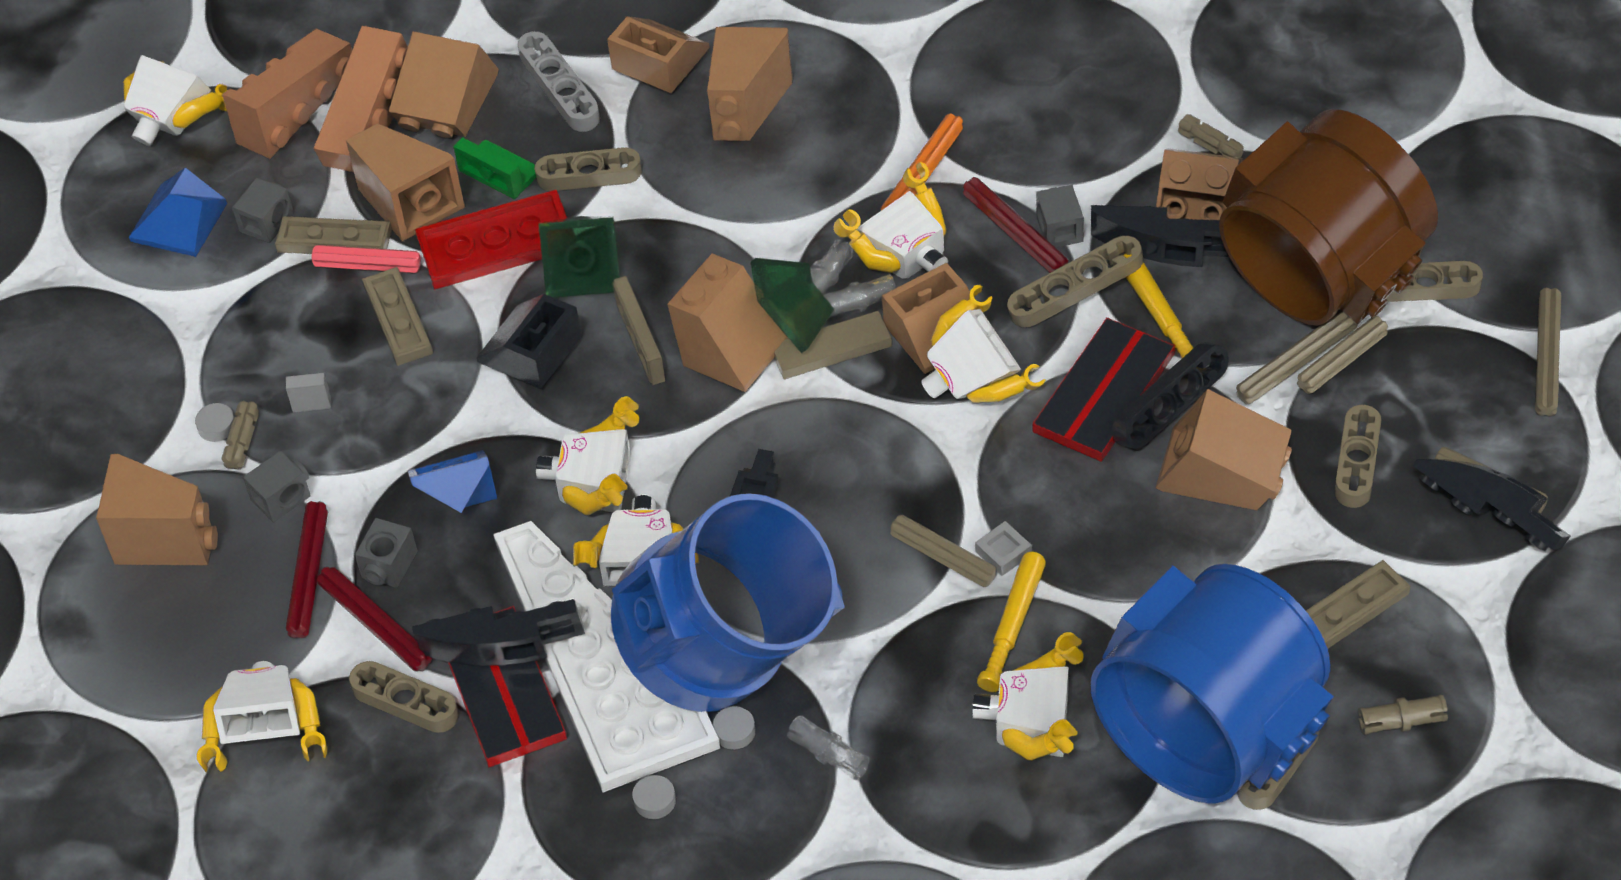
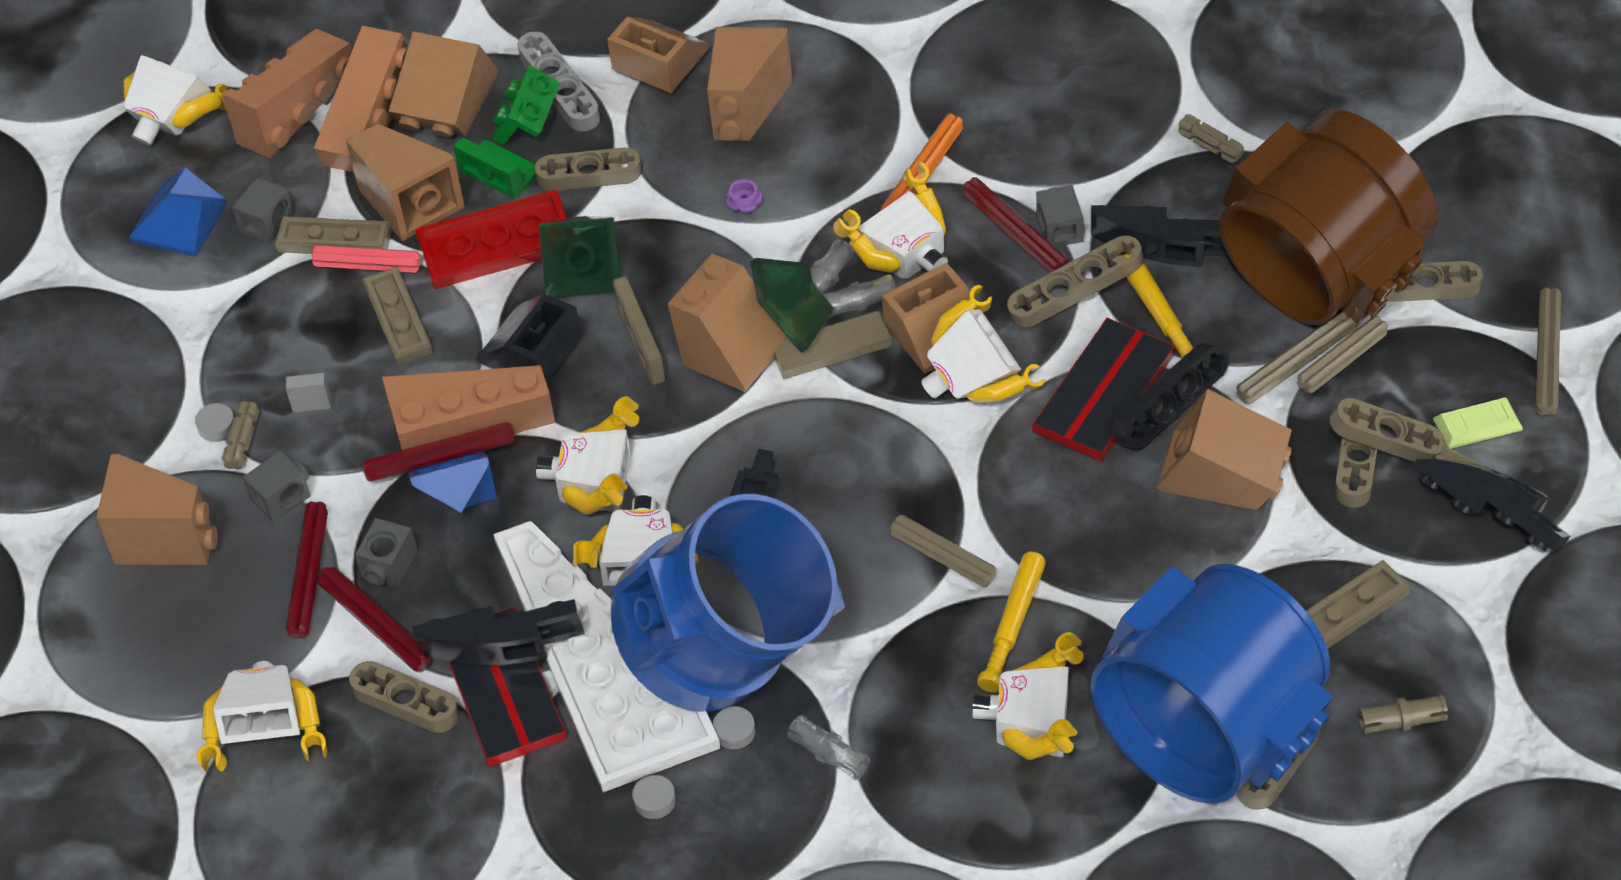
(438, 451): none -> dark red axle
(464, 401): none -> nougat wedge
(526, 104): none -> green bracket
(743, 196): none -> medium lavender plate
(1002, 548): light grey tile -> none
(1194, 184): medium nougat slope -> none
(1364, 413): none -> dark tan beam
(1478, 423): none -> yellowish green tile

